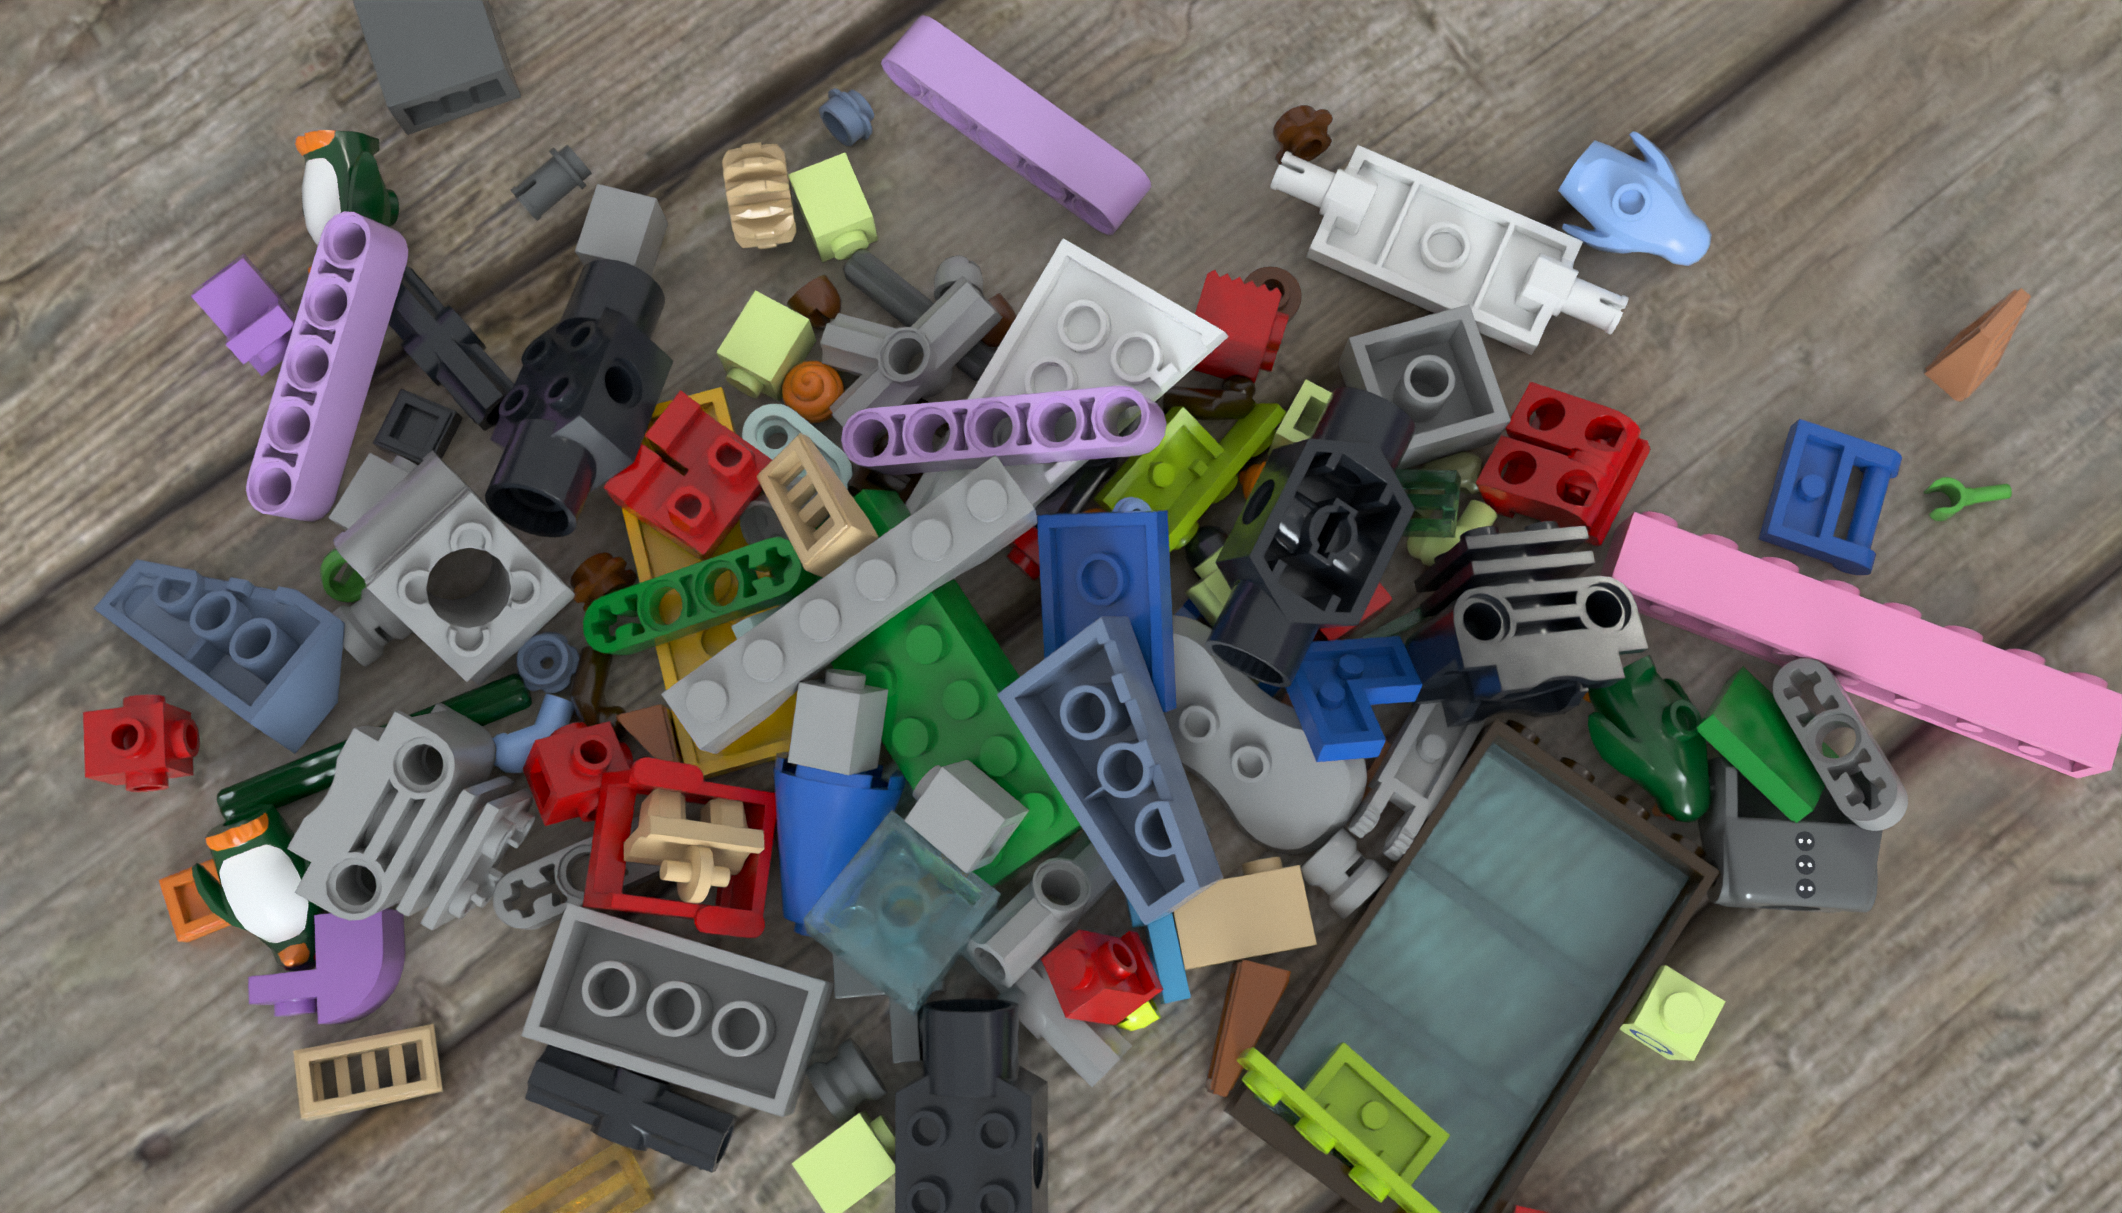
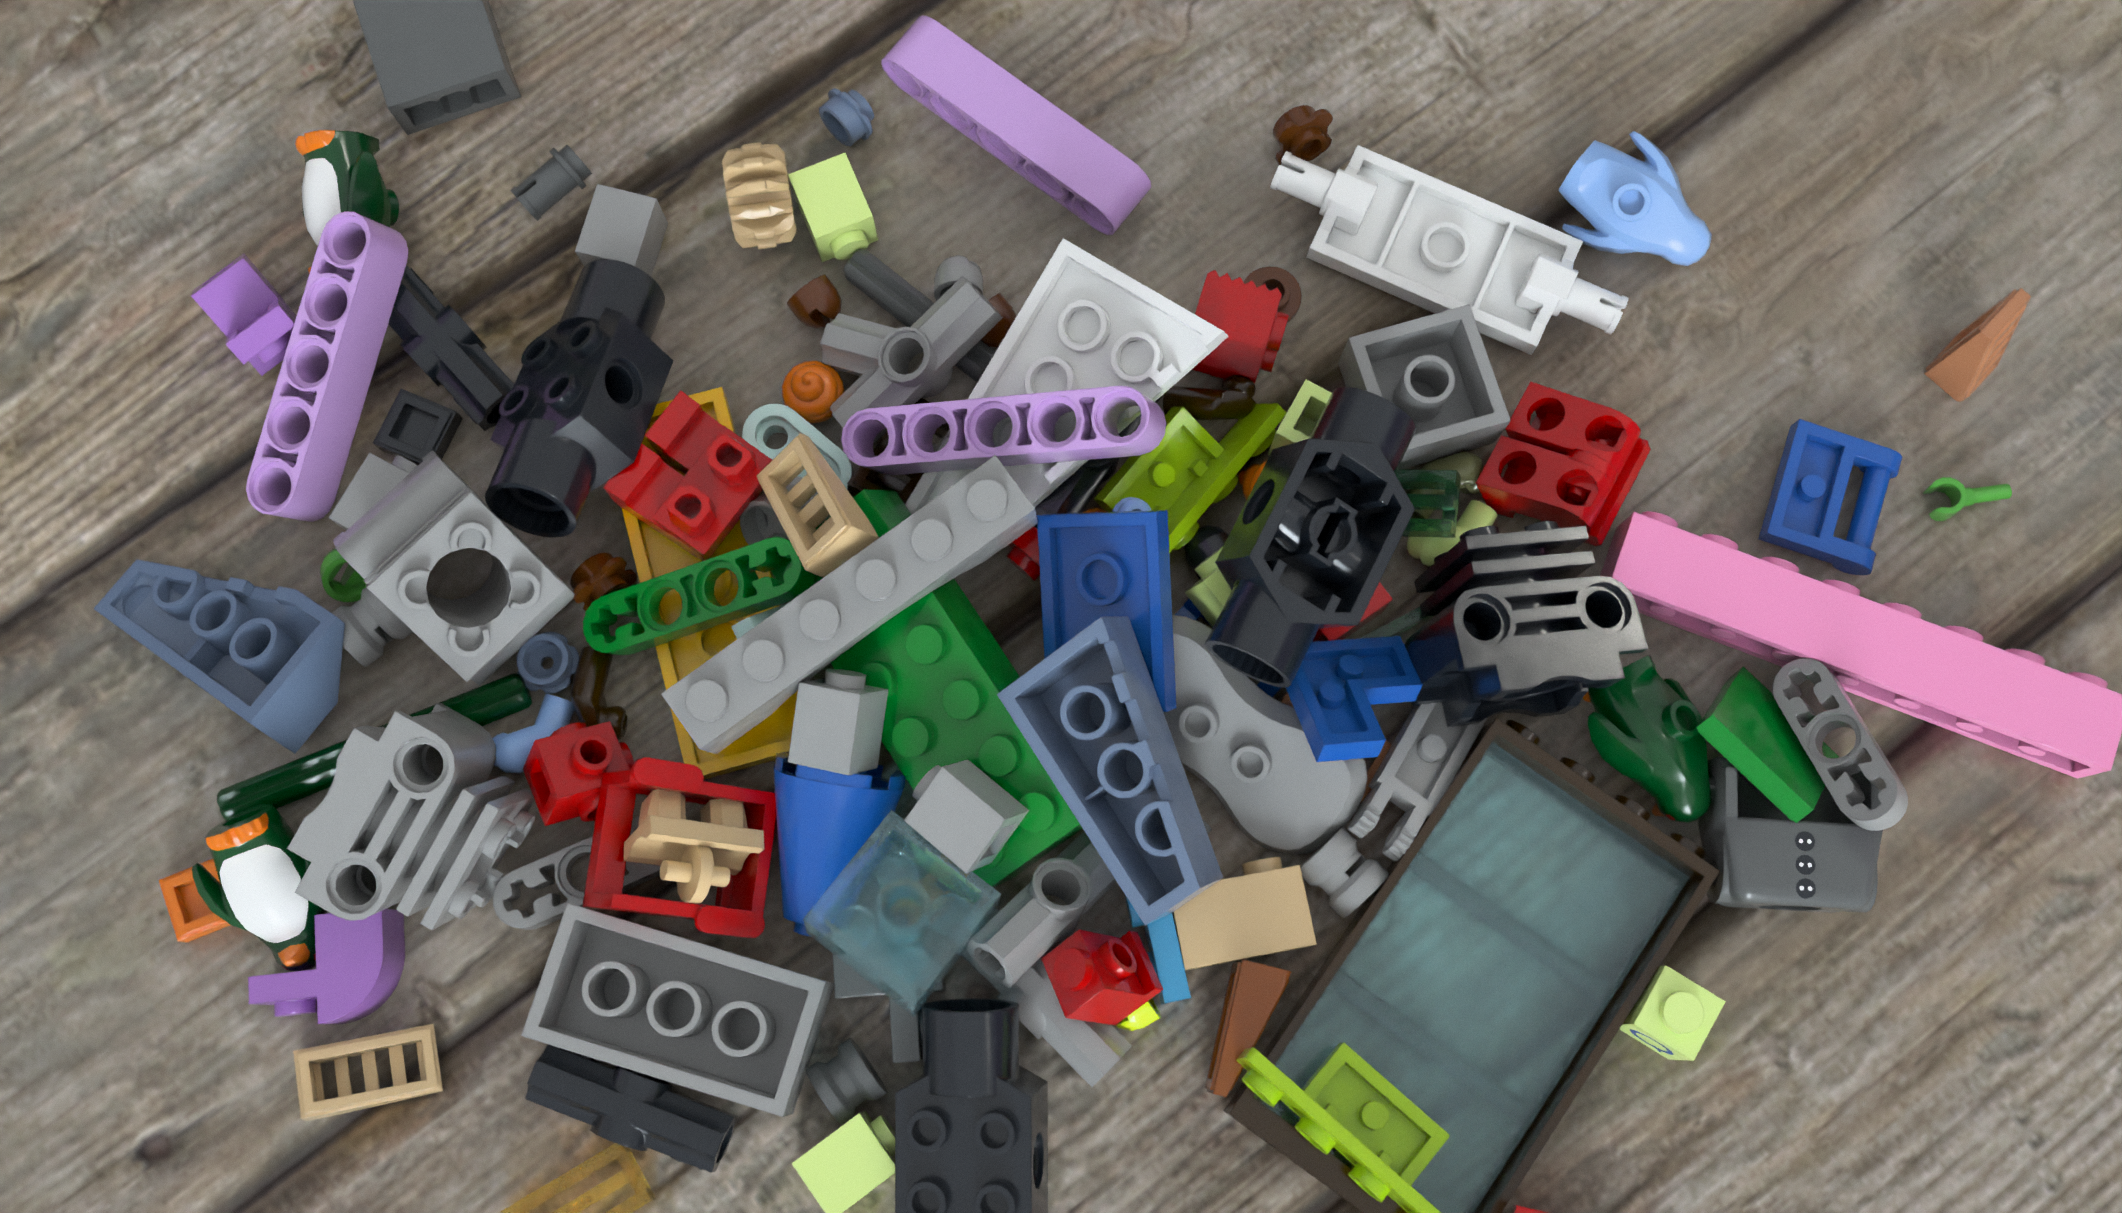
(140, 743): red brick -> none
(654, 731): dark orange slope -> none
(765, 346): yellowish green brick -> none

